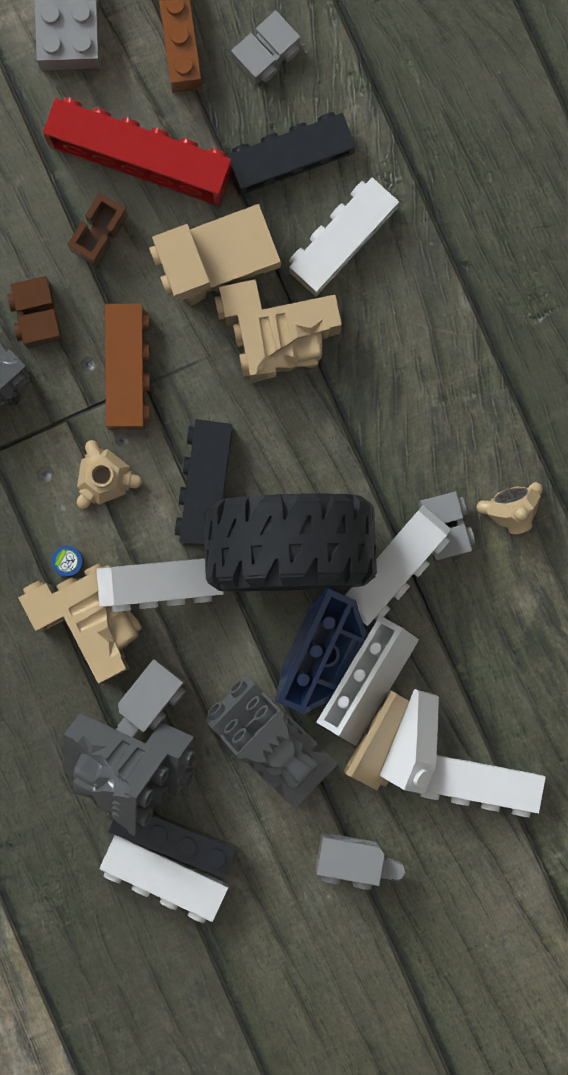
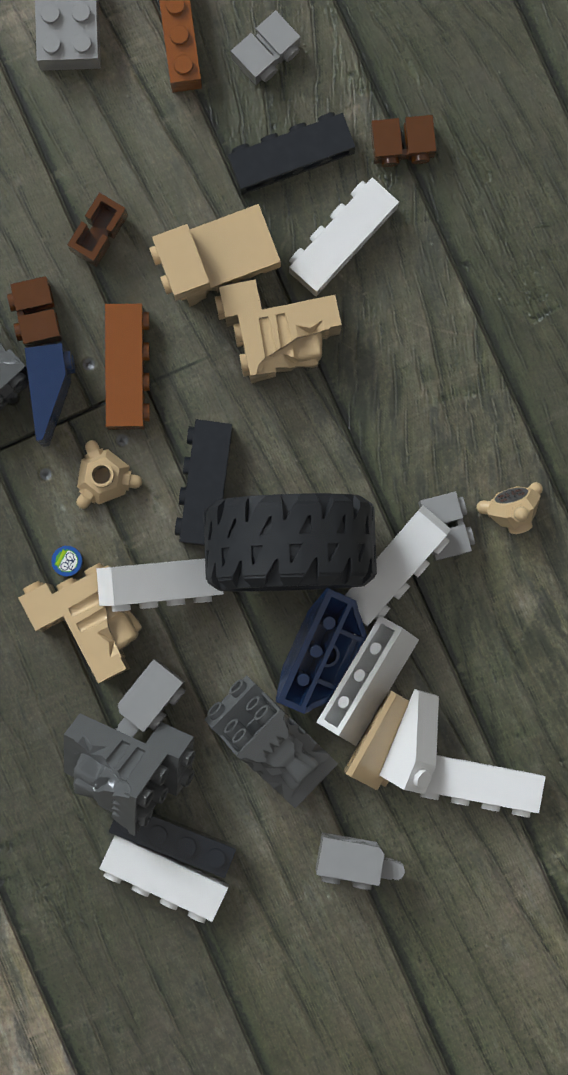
(49, 382): none -> dark blue slope
(138, 151): red brick -> none
(418, 140): none -> reddish brown piece

